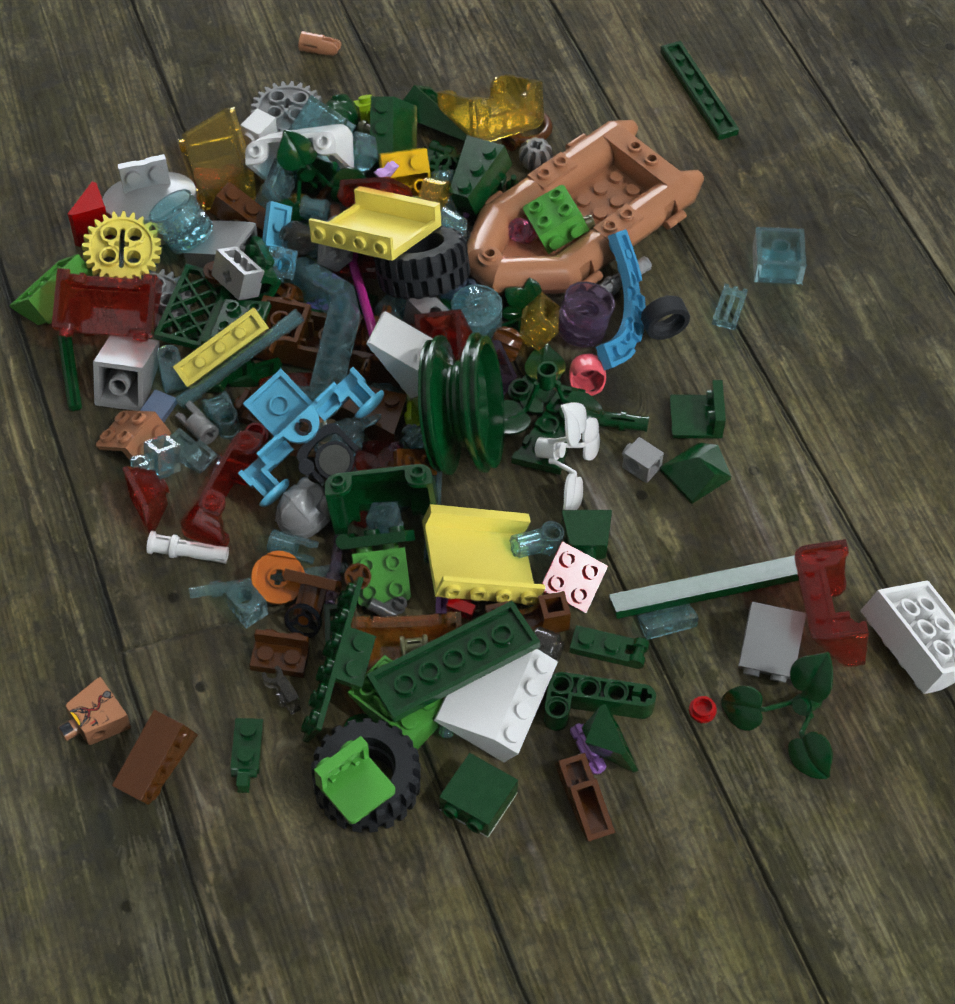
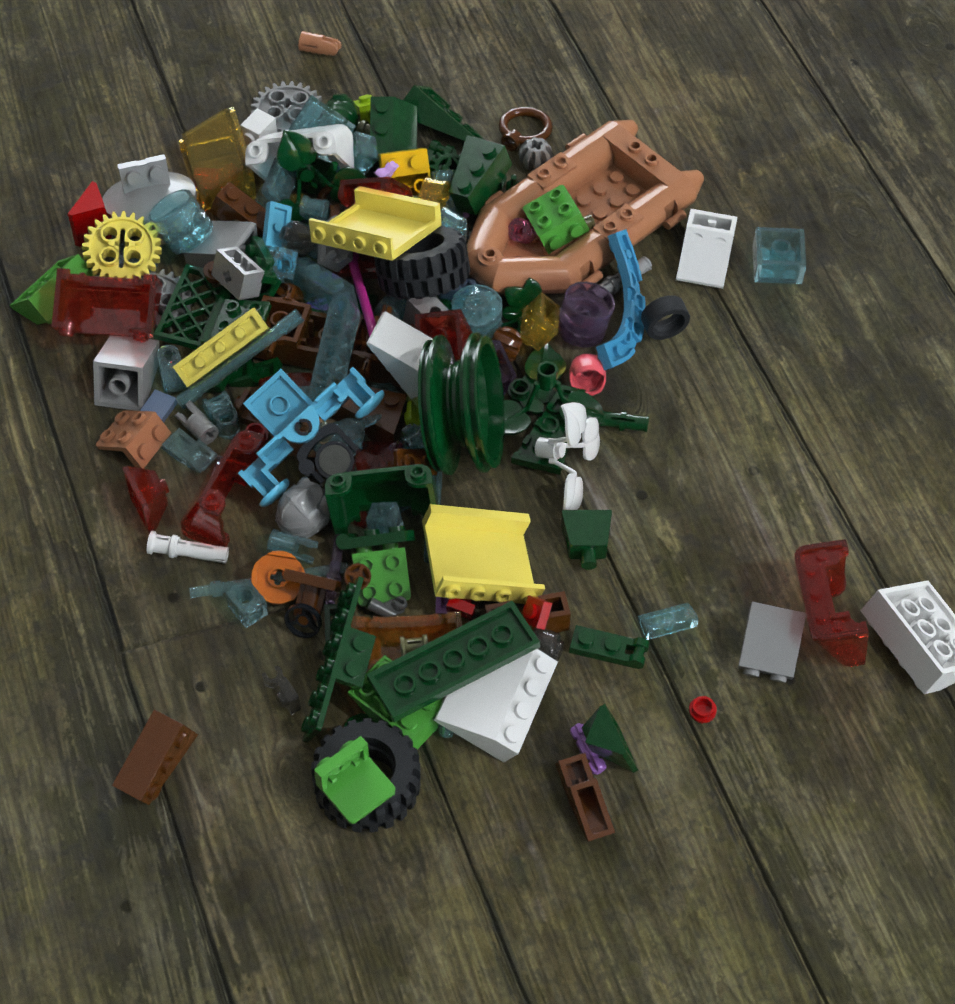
(69, 373): dark green axle -> none
(94, 714): nougat torso -> none
(160, 455): clear light blue brick -> none
(246, 751): dark green hinge -> none
(281, 650): reddish brown bracket -> none
(478, 795): dark green piece -> none
(510, 109): clear yellow windscreen -> none
(536, 612): none -> red plate
(541, 540): clear light blue piece -> none
(576, 575): hinge -> none
(602, 690): dark green beam -> none
(642, 459): light grey brick -> none
(697, 471): dark green slope -> none
(699, 90): dark green tile -> none
(699, 414): dark green bracket -> none
(703, 587): tile -> none
(706, 248): none -> white slope
(734, 293): clear light blue tile -> none
(813, 677): dark green plant -> none

